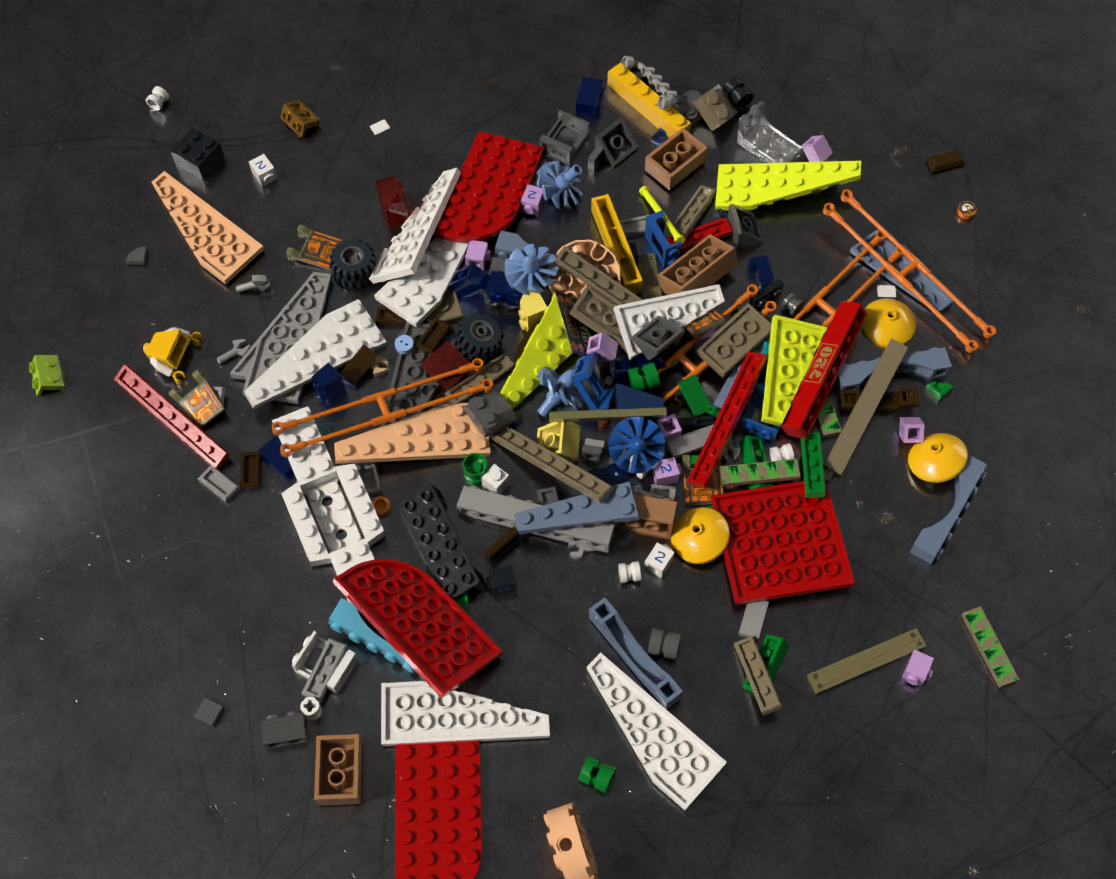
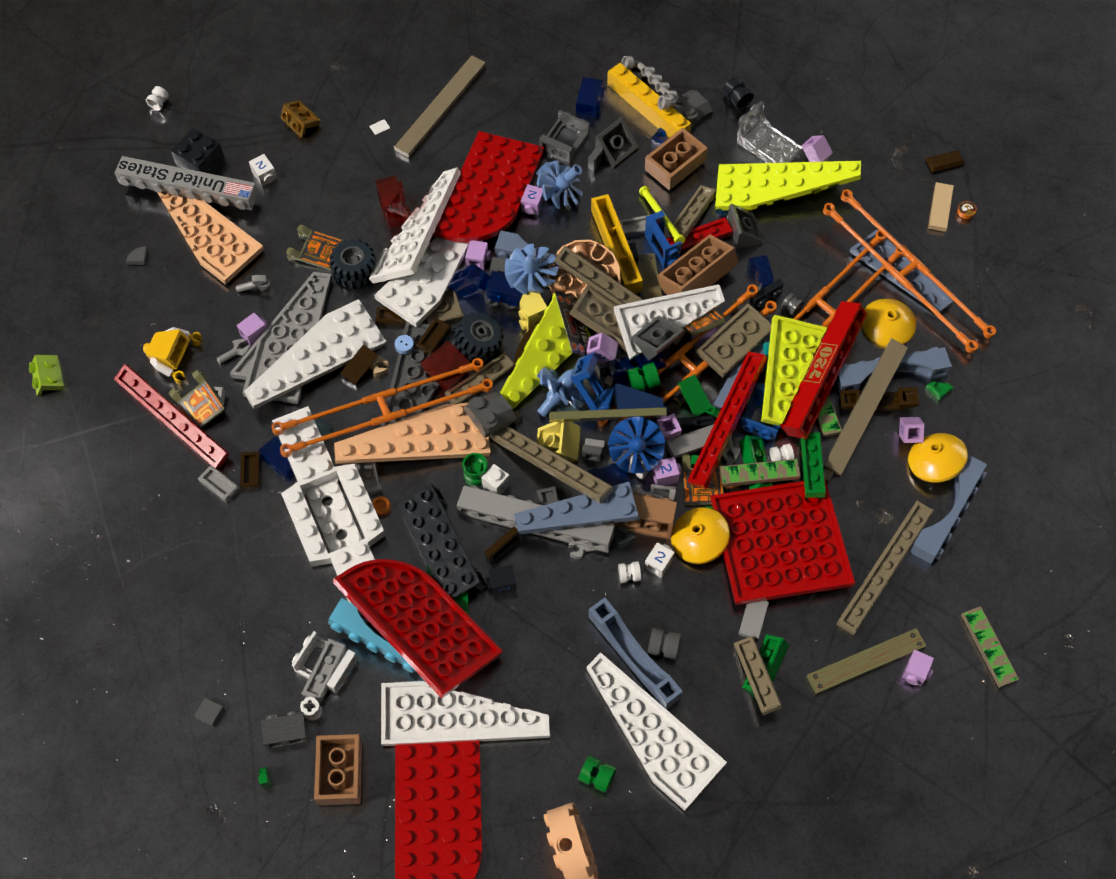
(186, 183): none -> light grey brick
(252, 328): none -> lavender brick
(264, 779): none -> green tile
(328, 384): clear blue brick -> none
(439, 106): none -> dark tan tile
(715, 107): dark tan slope -> none
(885, 567): none -> dark tan tile
(886, 291): white sticker -> none
(940, 207): none -> tan tile

